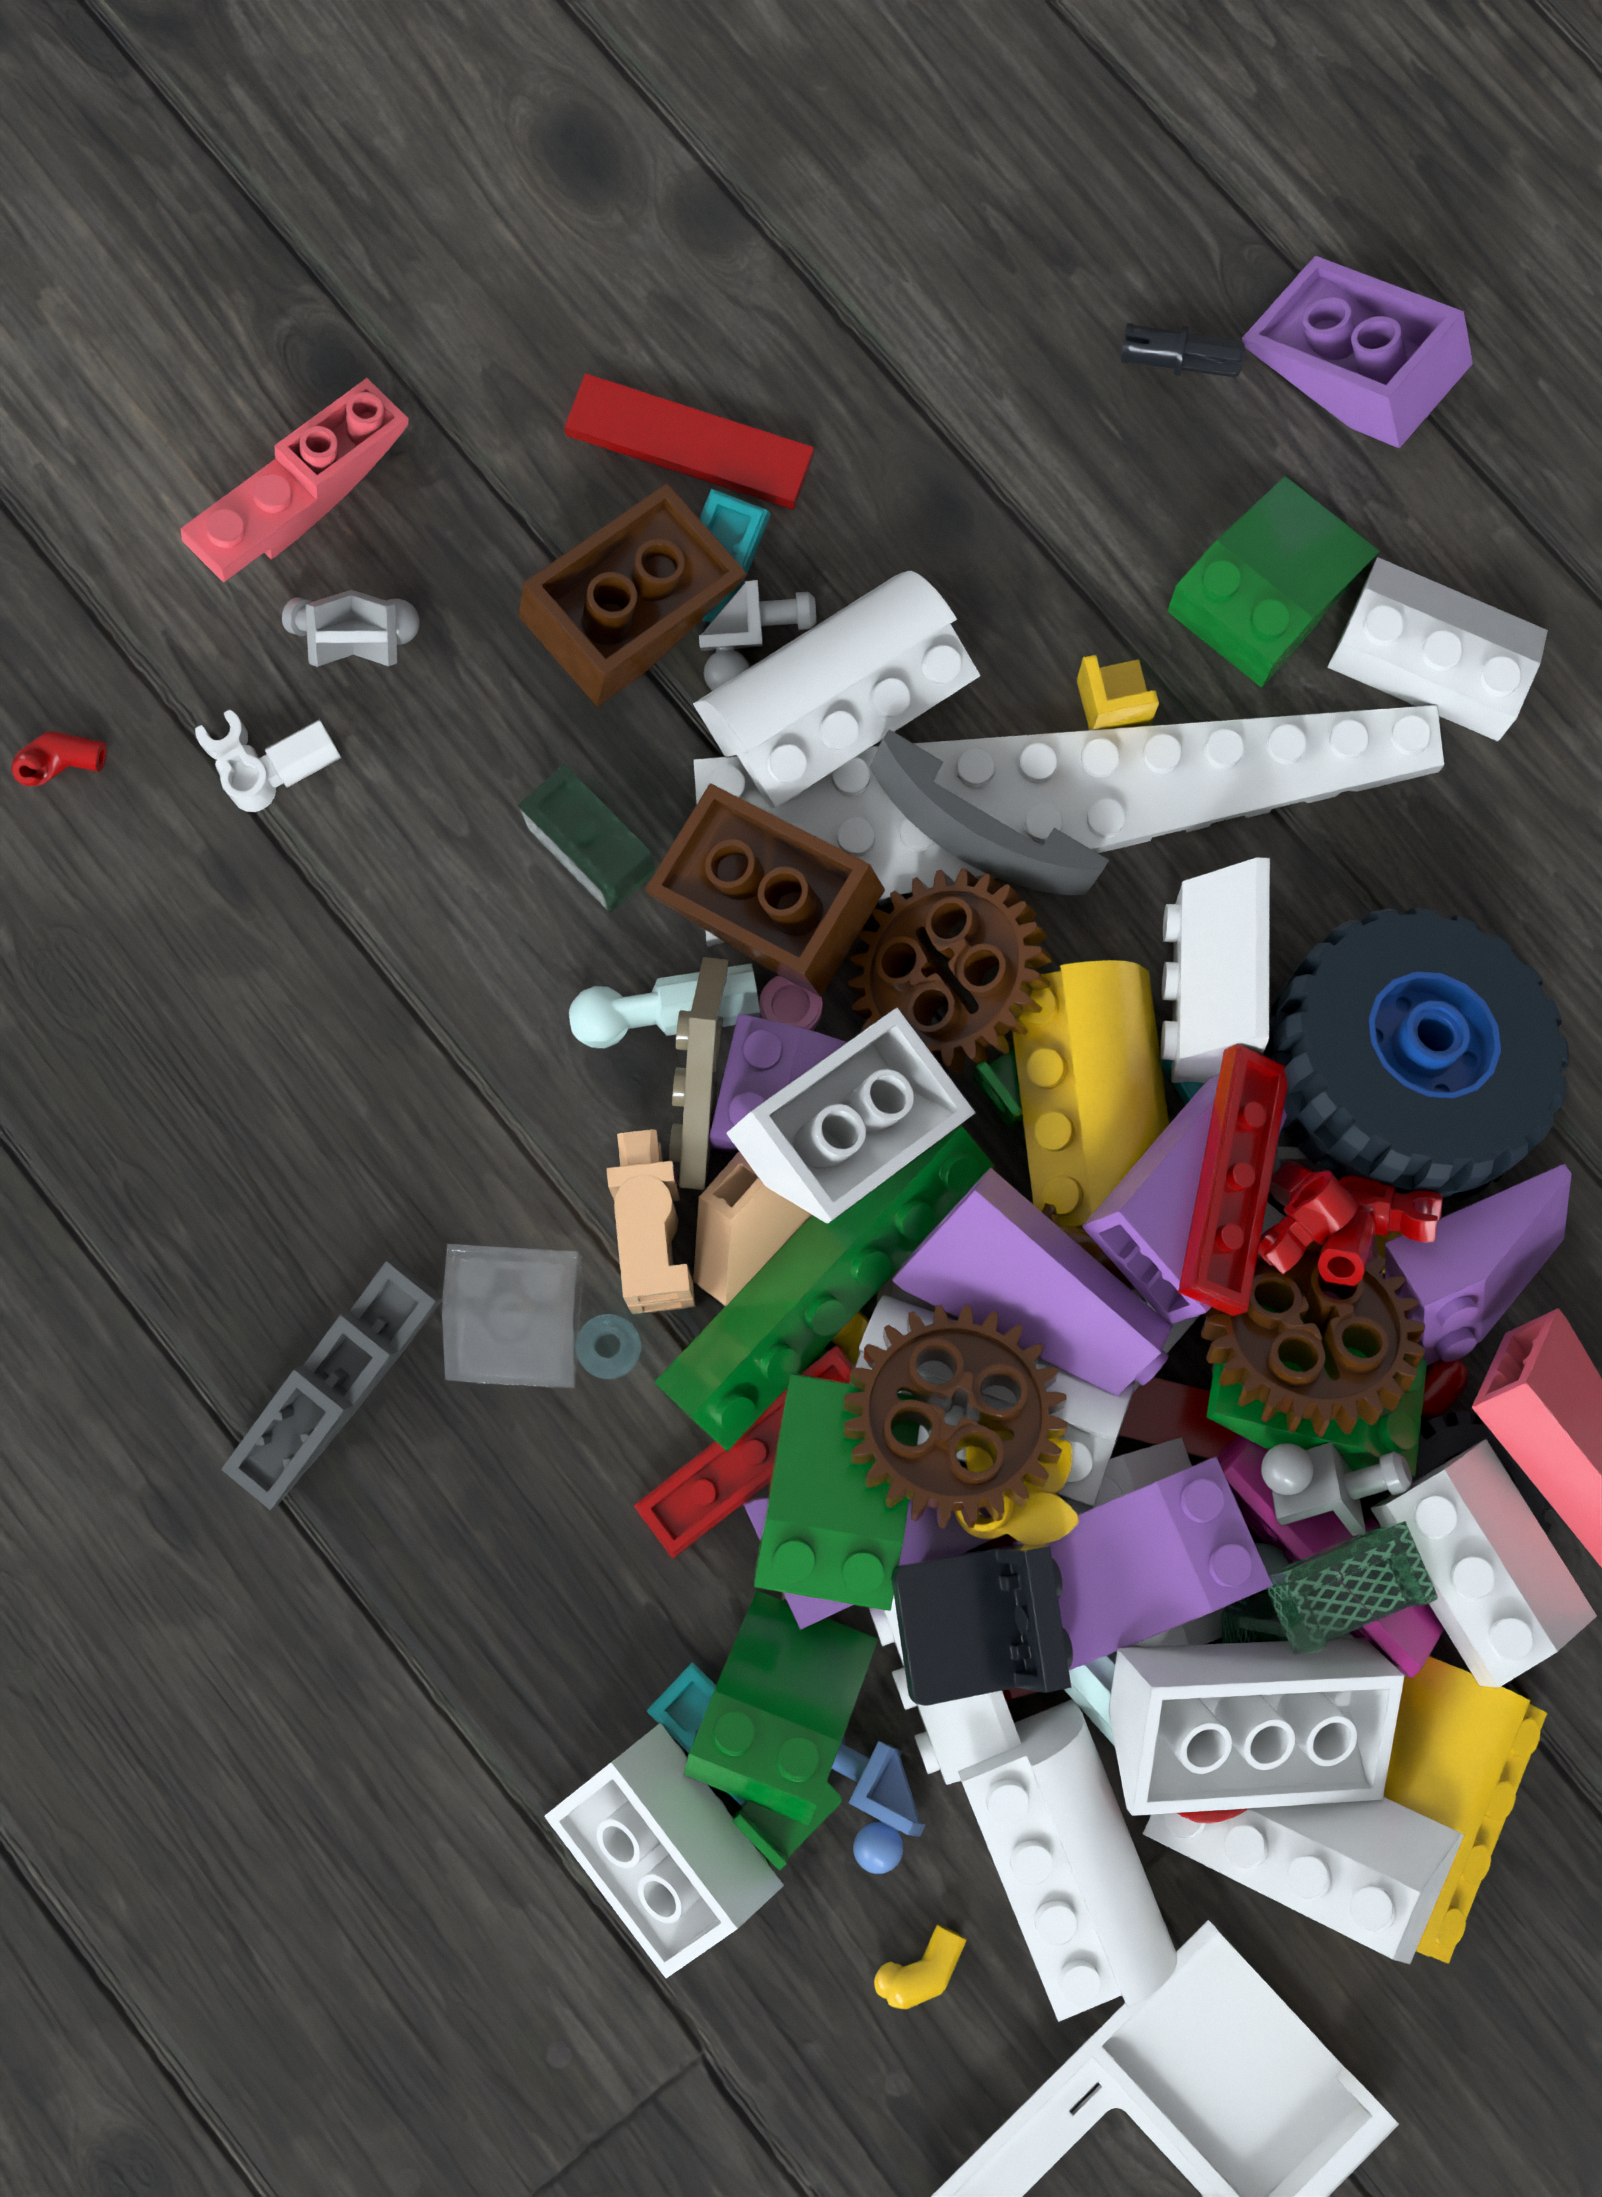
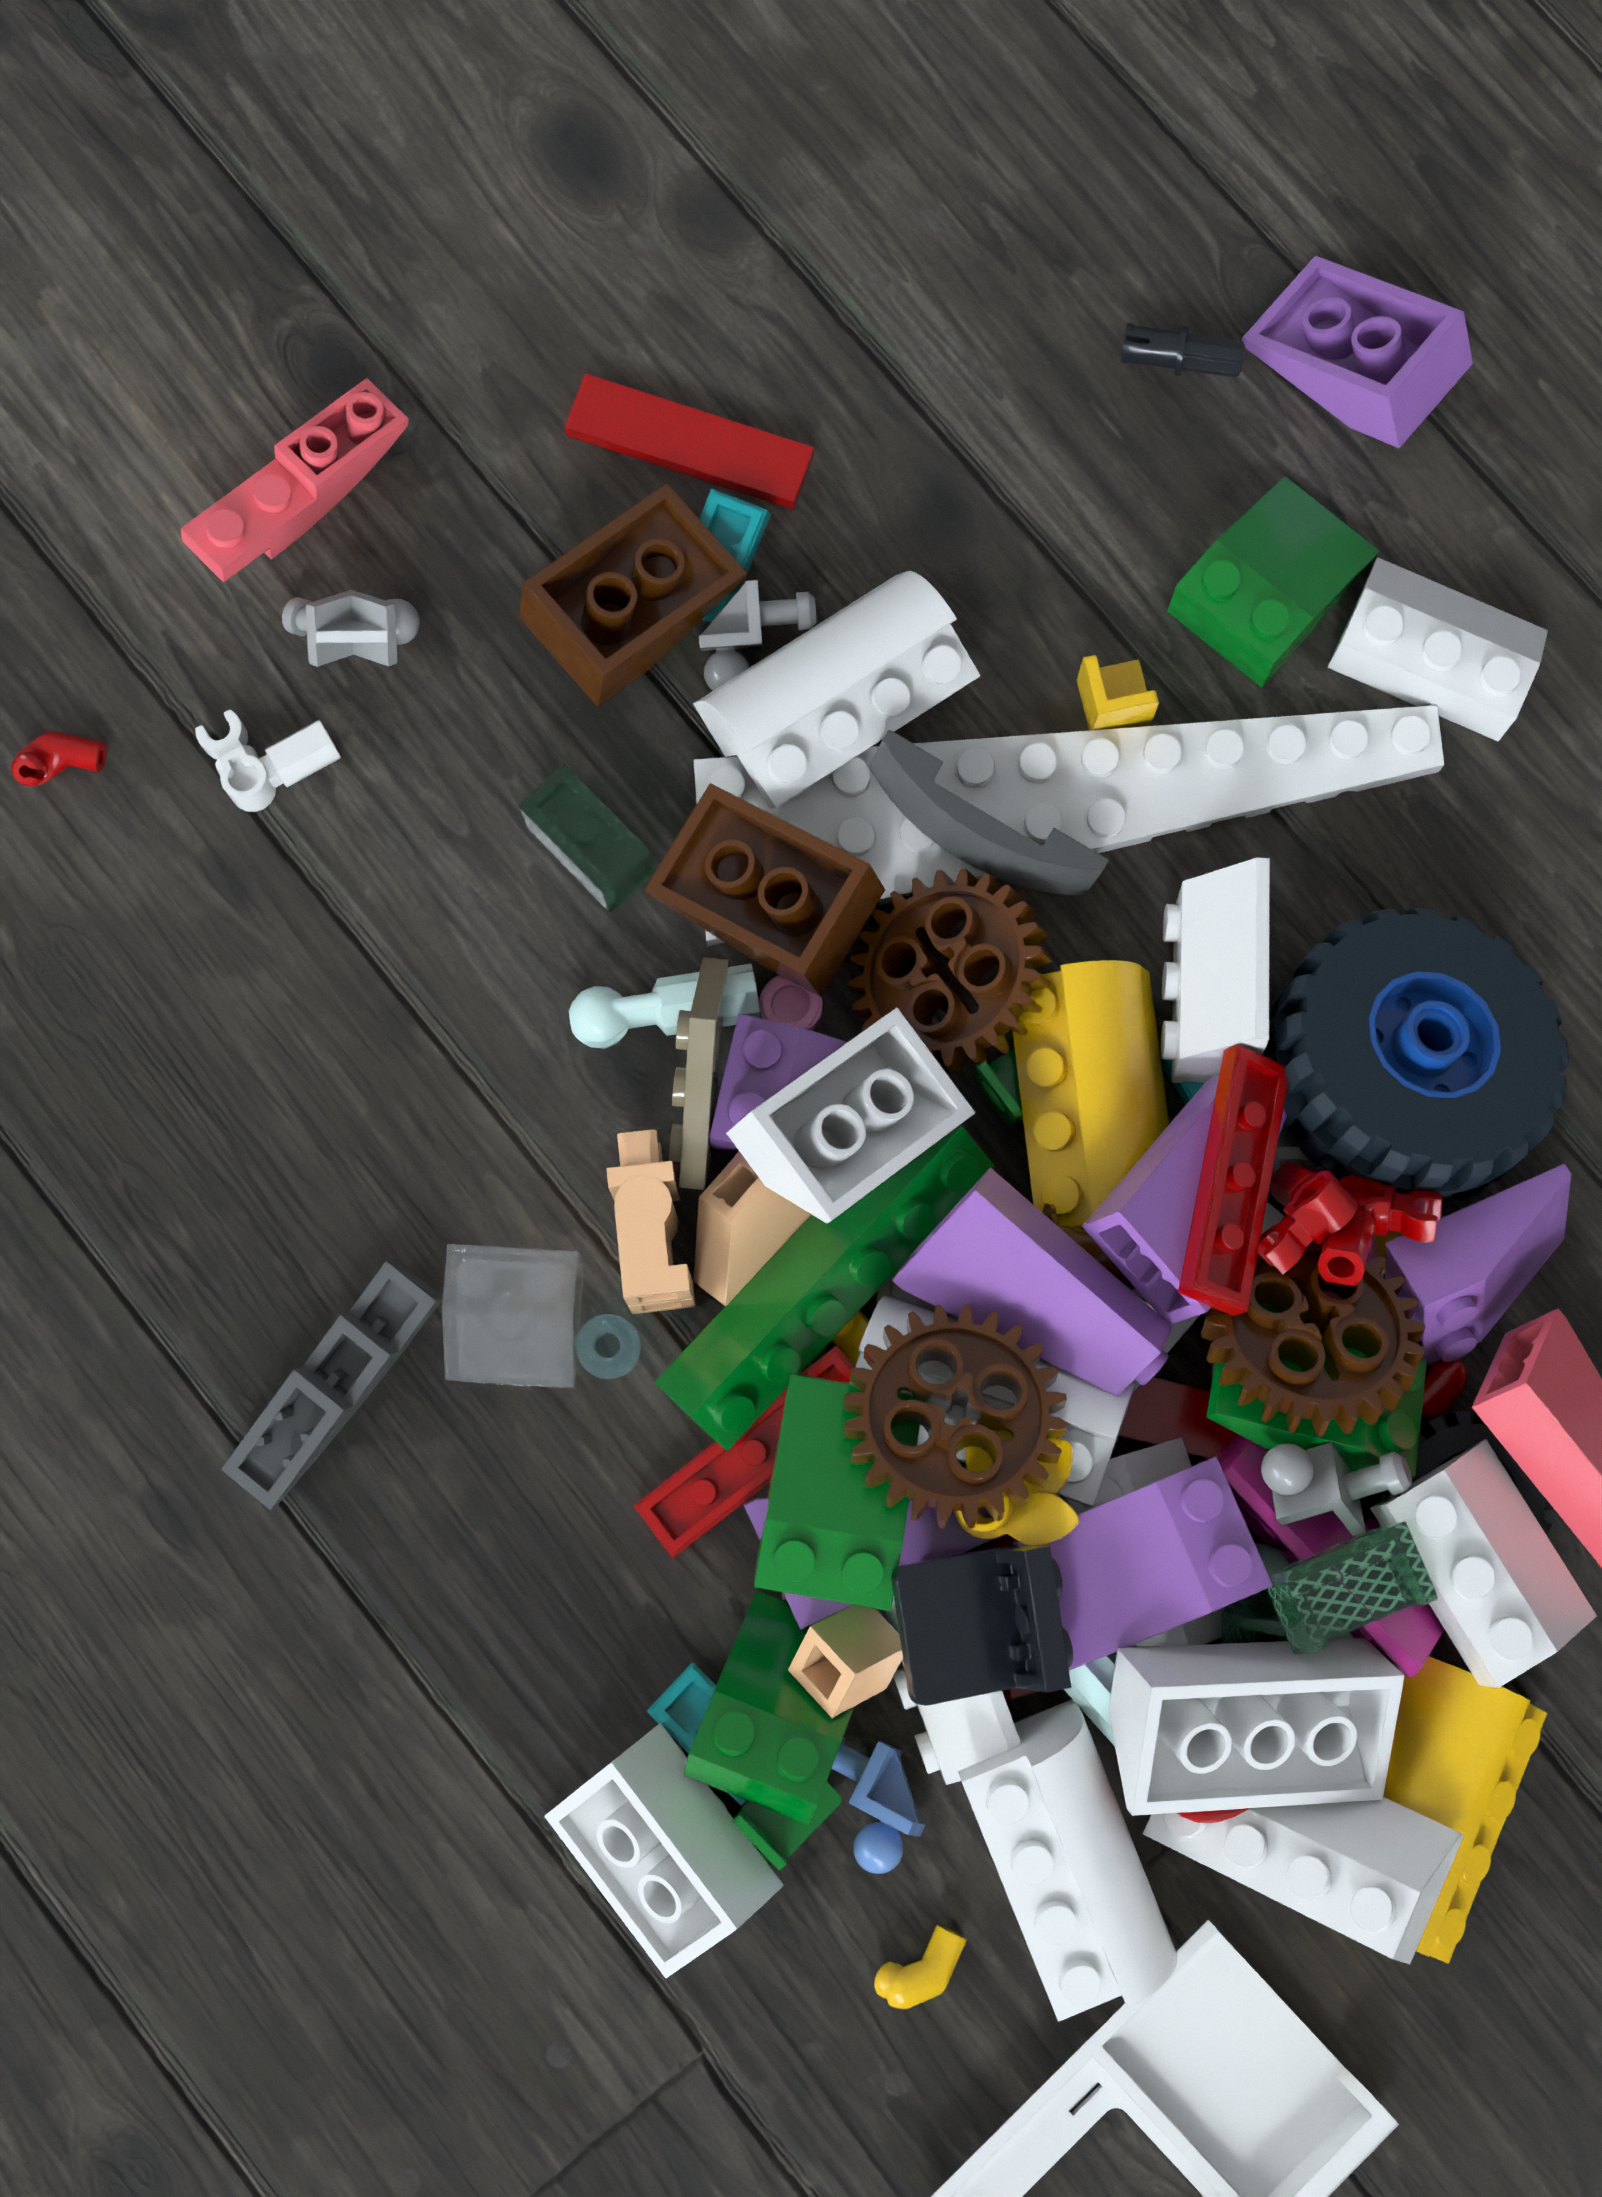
(847, 1658): none -> light nougat brick

